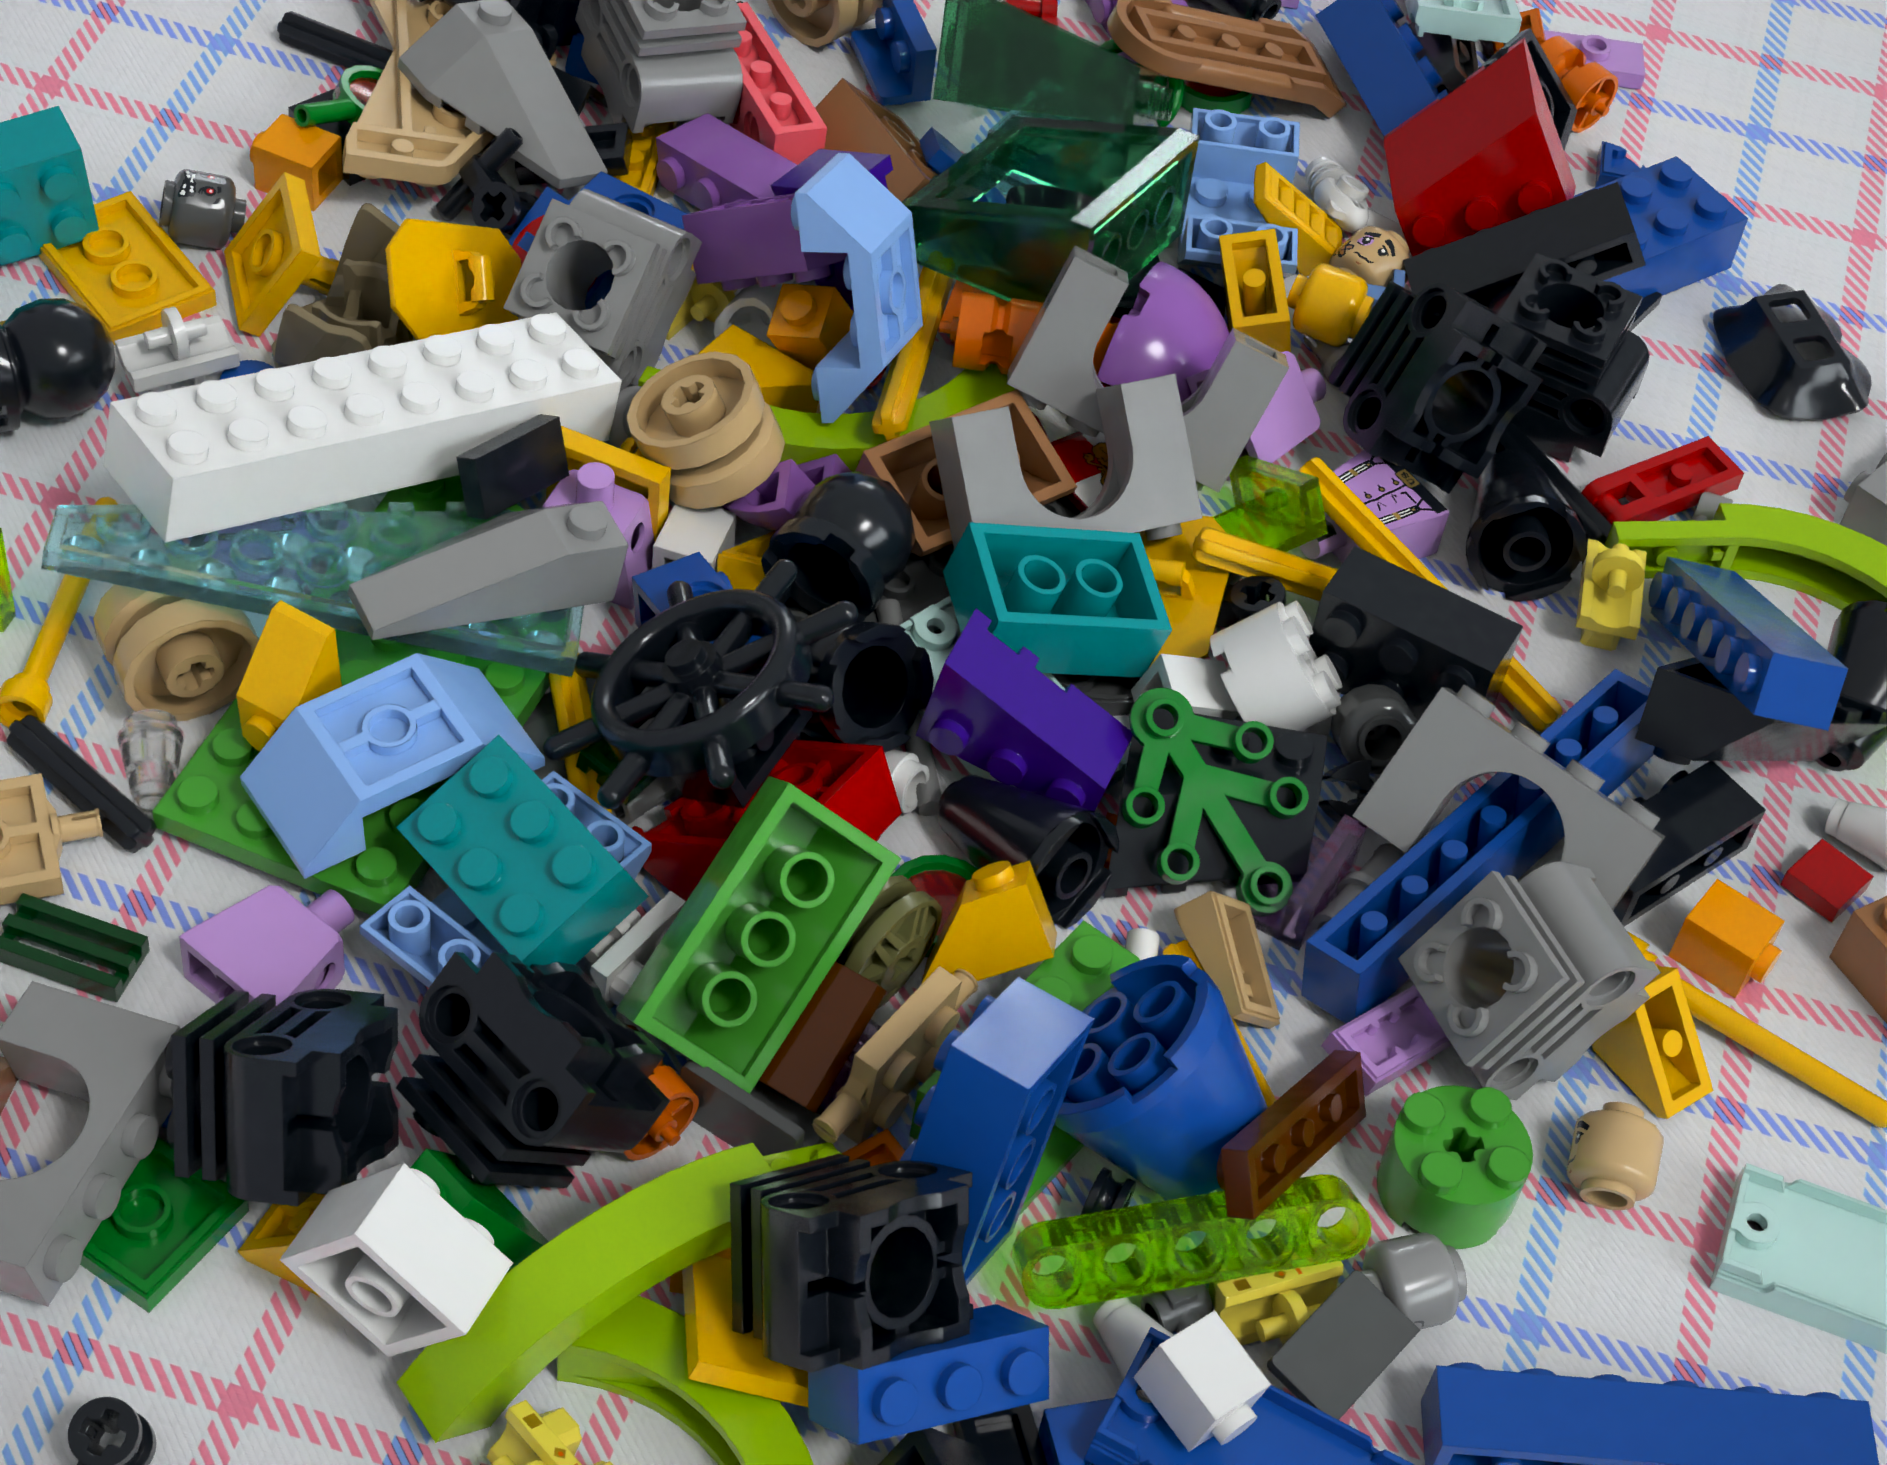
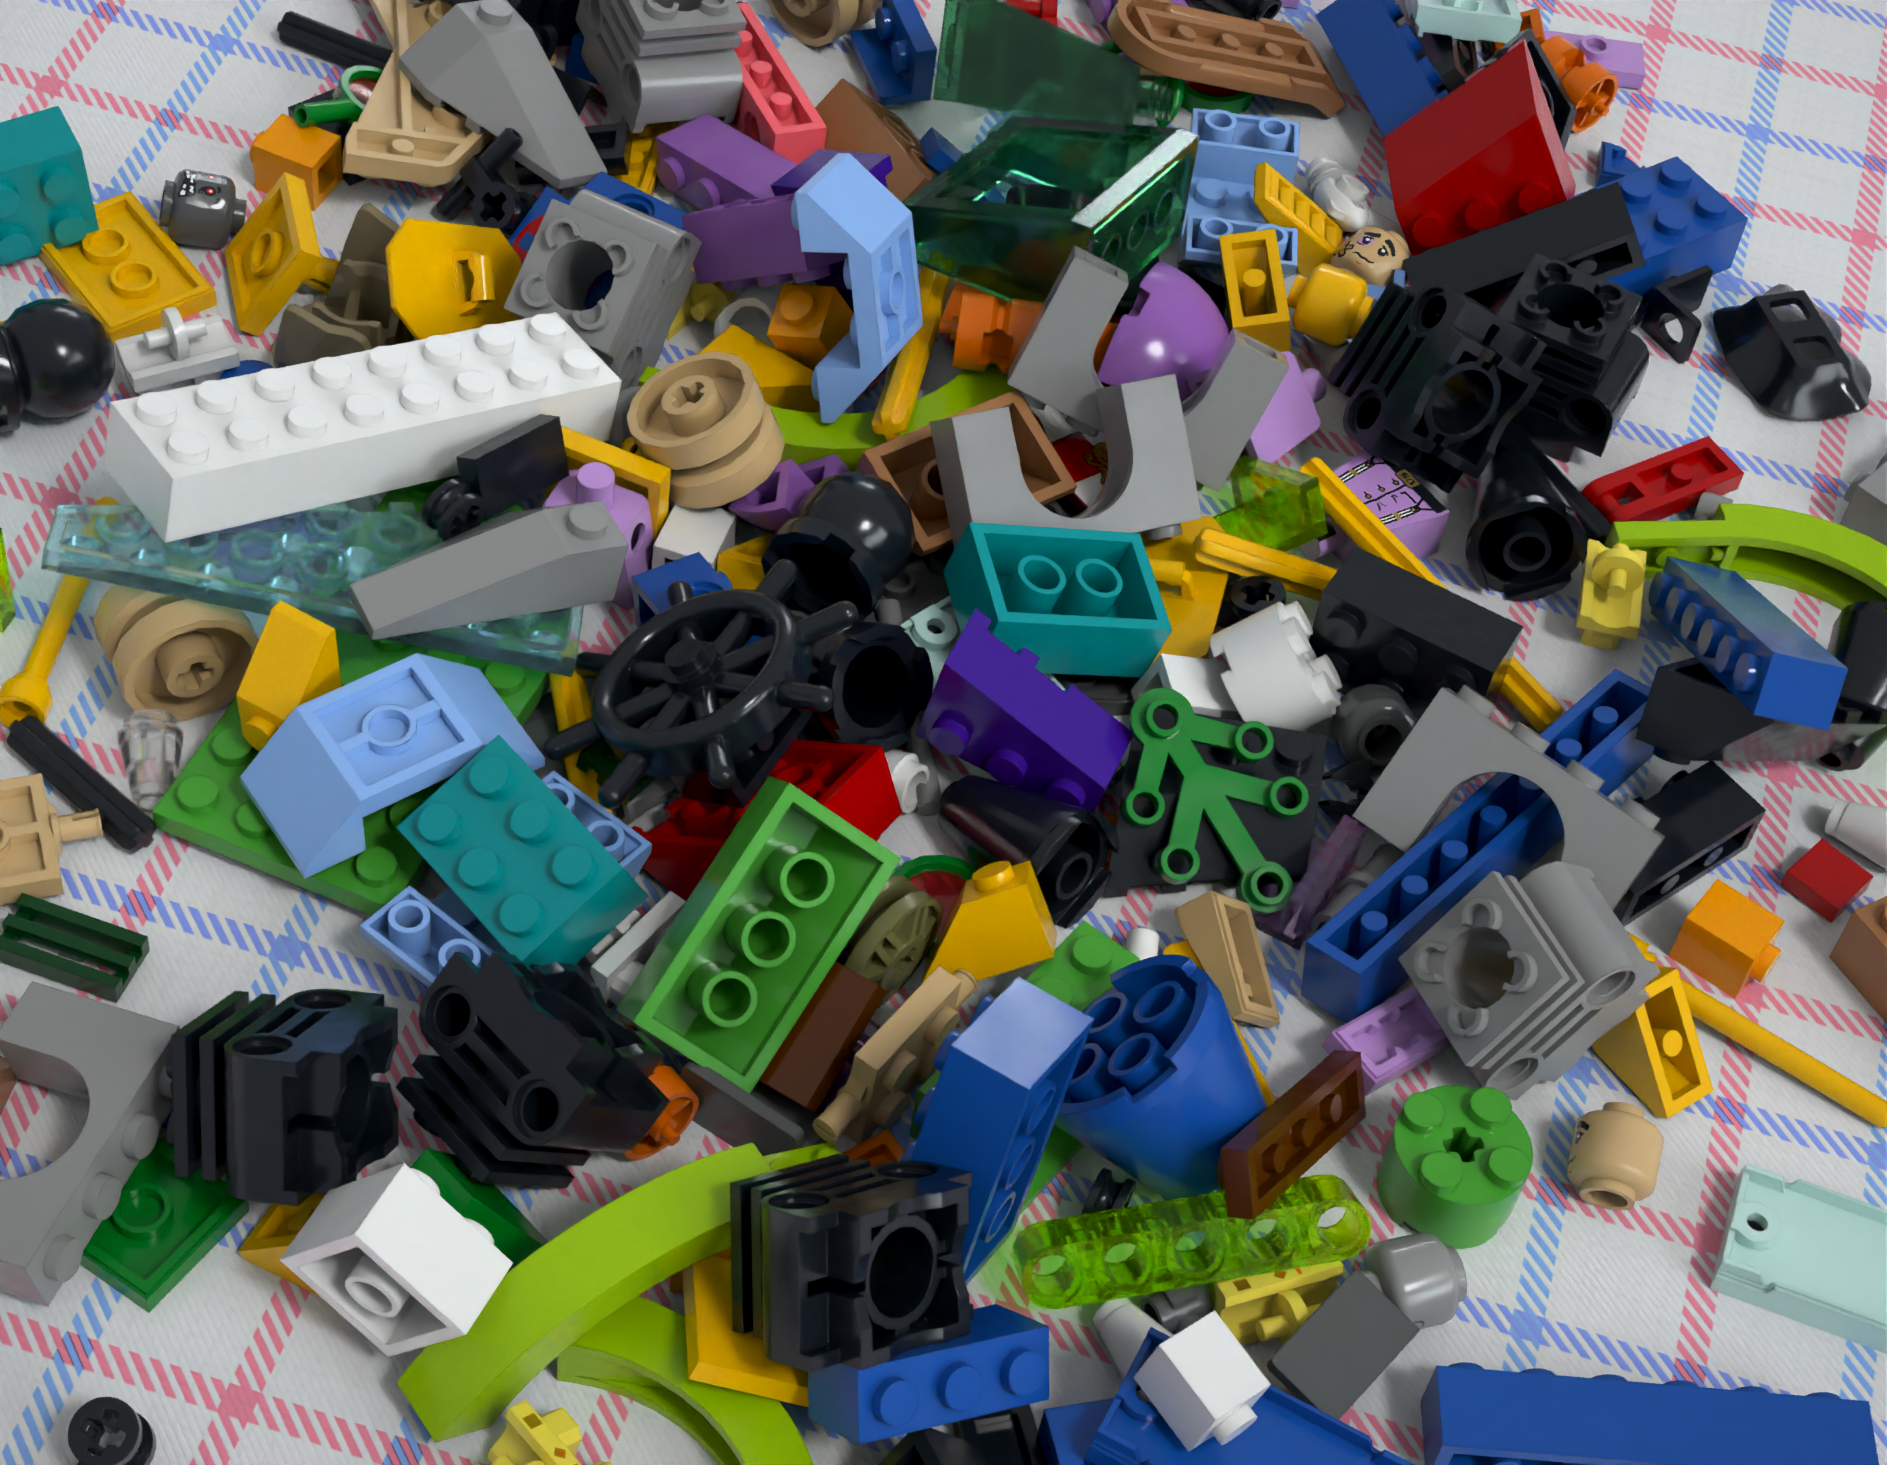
(268, 946): lavender torso -> none
(453, 509): none -> black bush
(1677, 300): none -> black bracket

